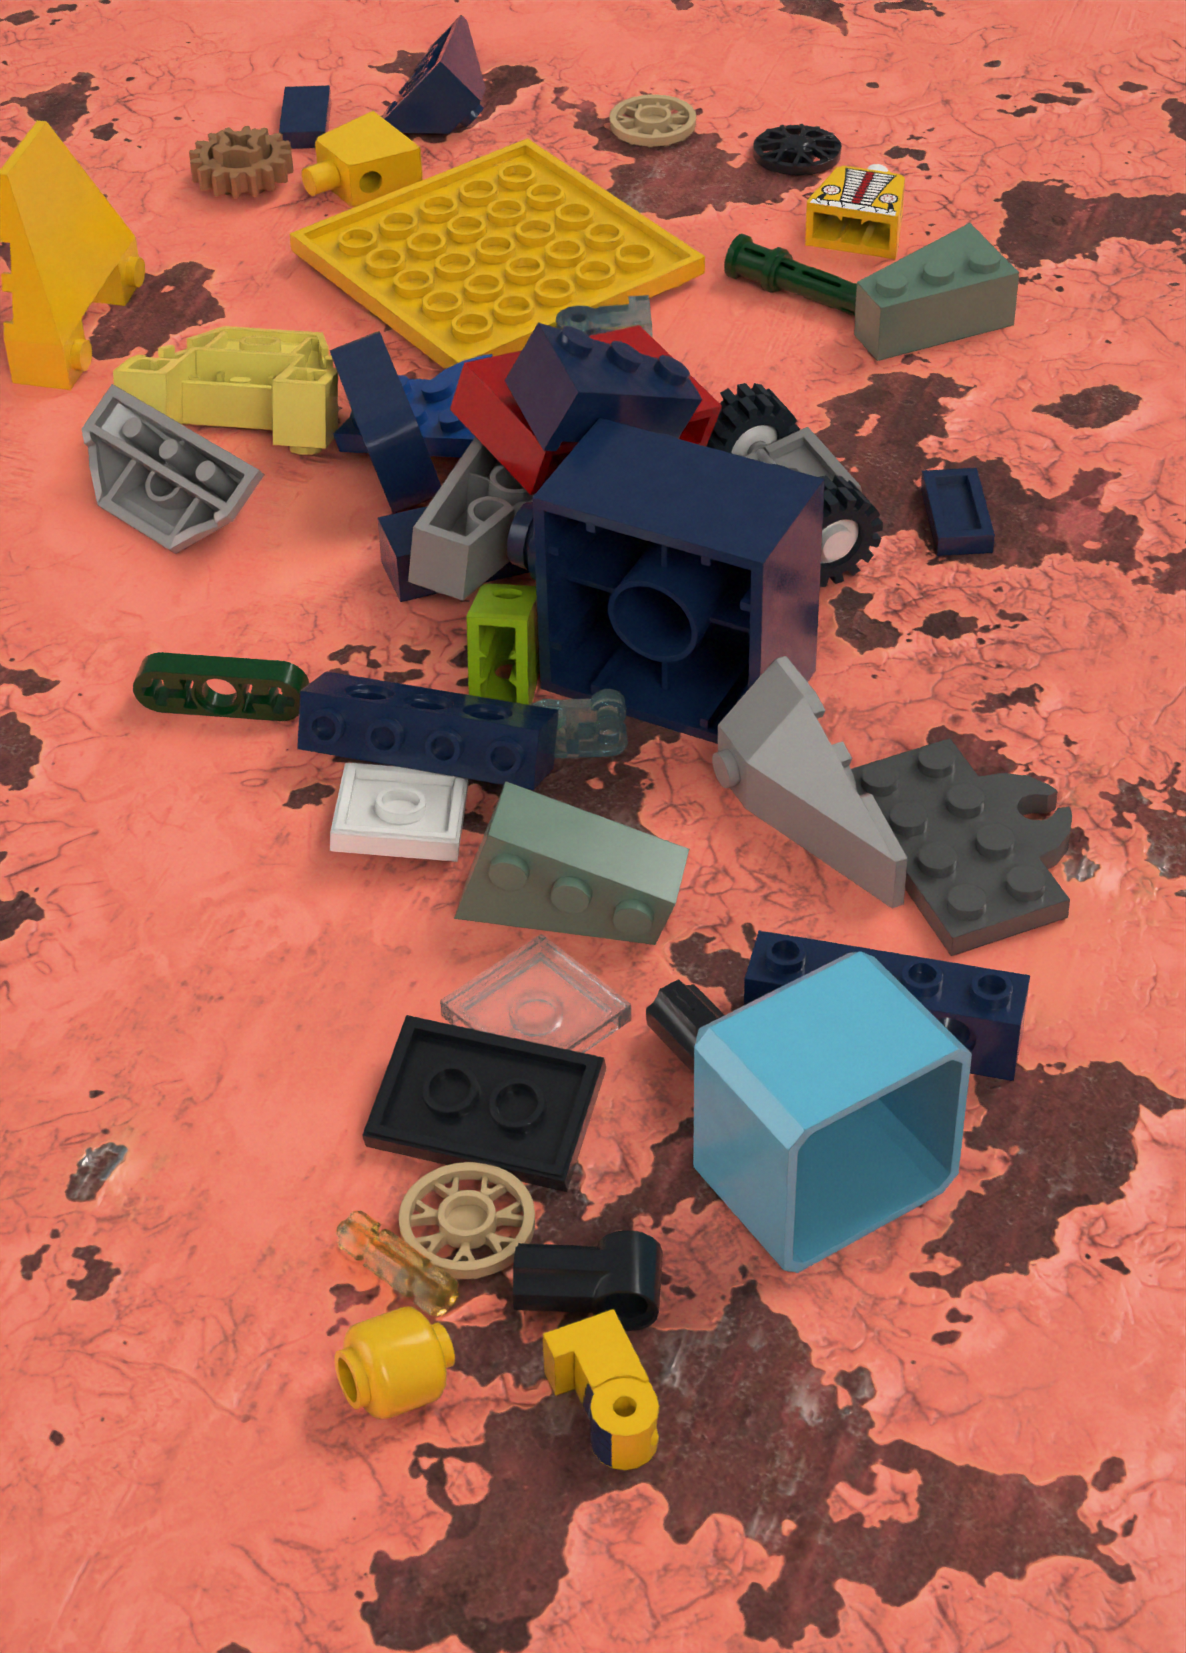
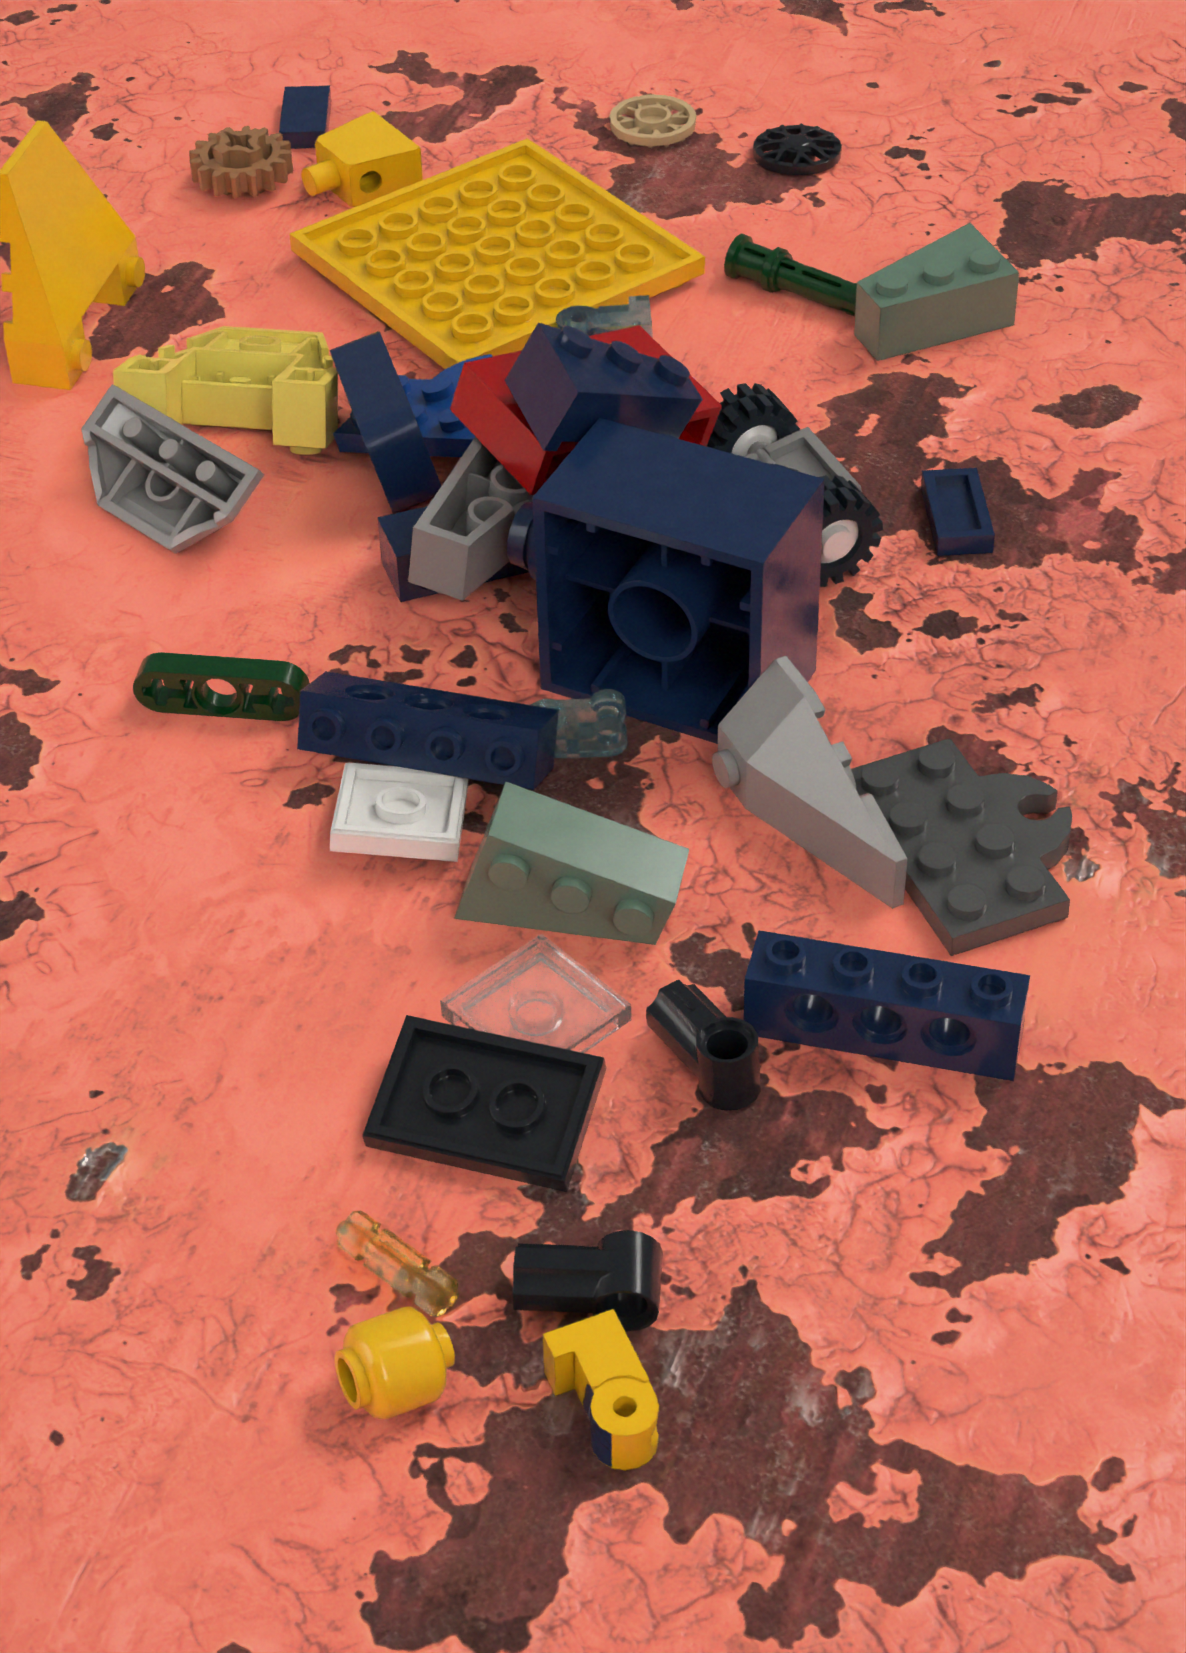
(443, 88): dark blue wedge -> none
(468, 1218): tan wheel -> none
(499, 633): lime torso -> none
(828, 1109): medium azure plate -> none
(857, 211): yellow torso -> none

